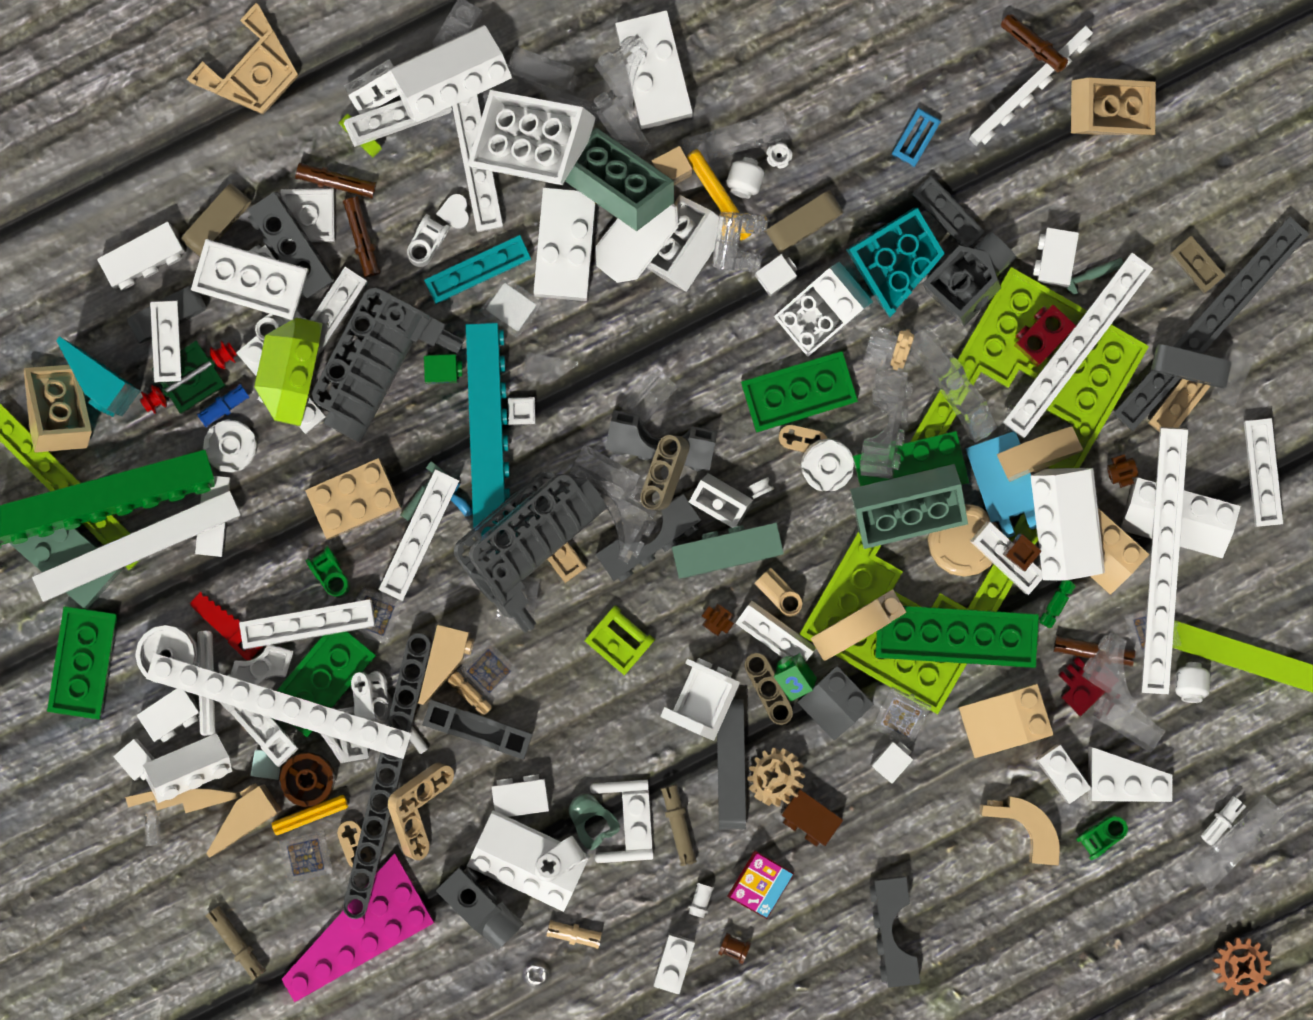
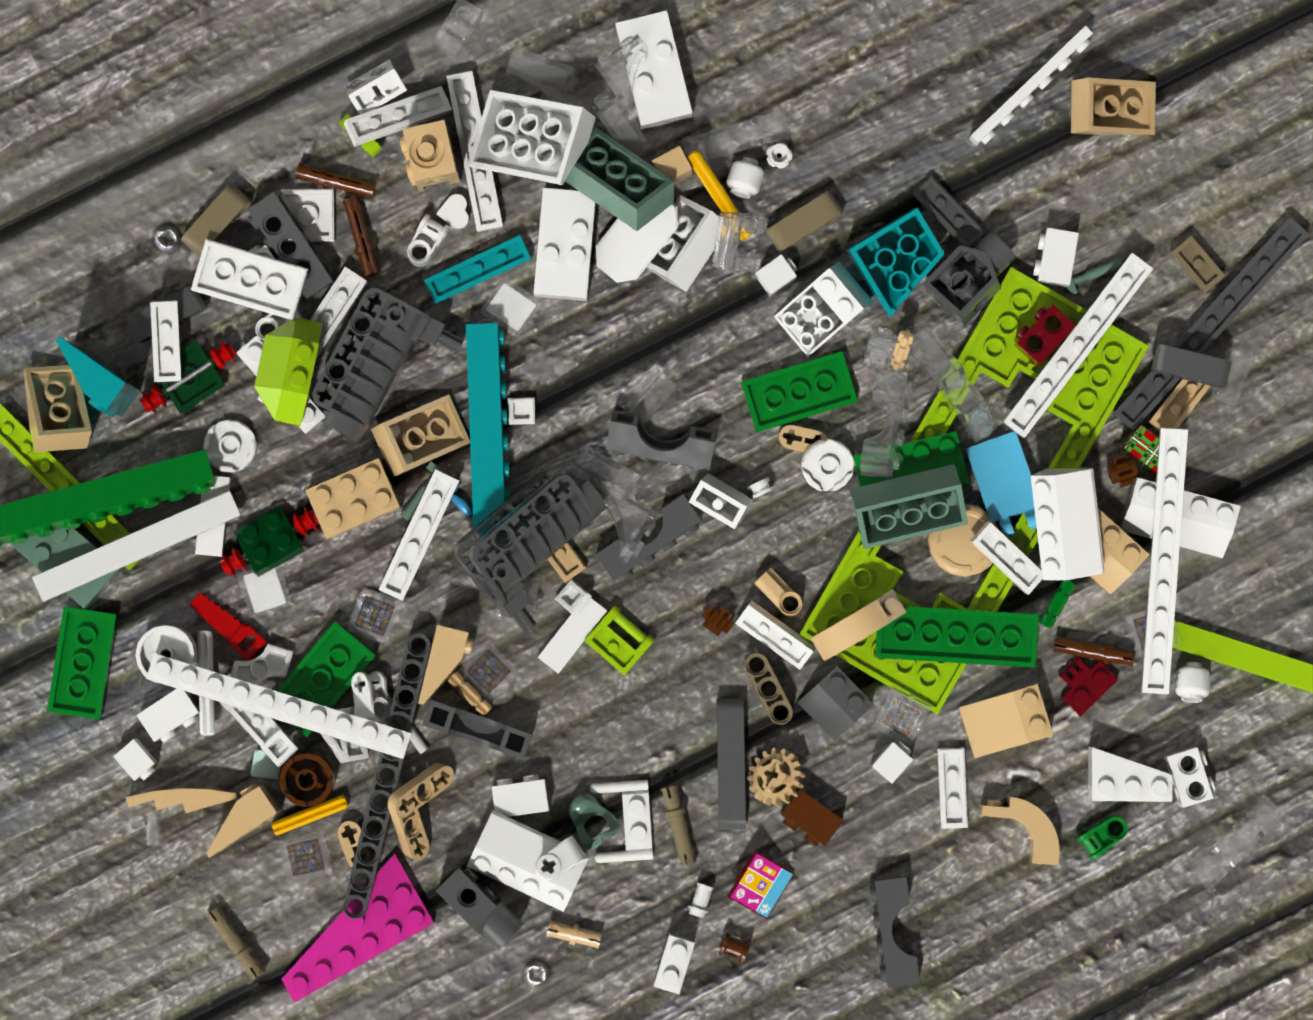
(142, 256): white brick -> none
(187, 768): white brick -> none
(223, 405): blue pin -> none
(260, 74): tan wing -> none
(265, 592): none -> clear piece
(269, 541): none -> dark green plate
(307, 624): white plate -> none
(328, 571): green piece -> none
(420, 435): none -> tan slope
(429, 155): none -> tan torso
(442, 369): green brick -> none
(450, 73): white slope -> none
(571, 636): none -> white tile
(573, 597): none -> white tile
(654, 480): dark tan beam -> none
(703, 699): white panel -> none
(727, 550): sand green brick -> none
(795, 676): green brick -> none
(905, 157): dark azure tile -> none
(952, 788): none -> white tile
(1022, 552): reddish brown plate -> none
(1039, 453): tan slope -> none
(1042, 49): reddish brown pin -> none
(1063, 773): white brick -> none
(1117, 706): clear arch -> none
(1143, 448): none -> piece
(1182, 779): none -> white brick
(1223, 820): white axle -> none
(1235, 976): nougat gear -> none
(1263, 472): white plate -> none

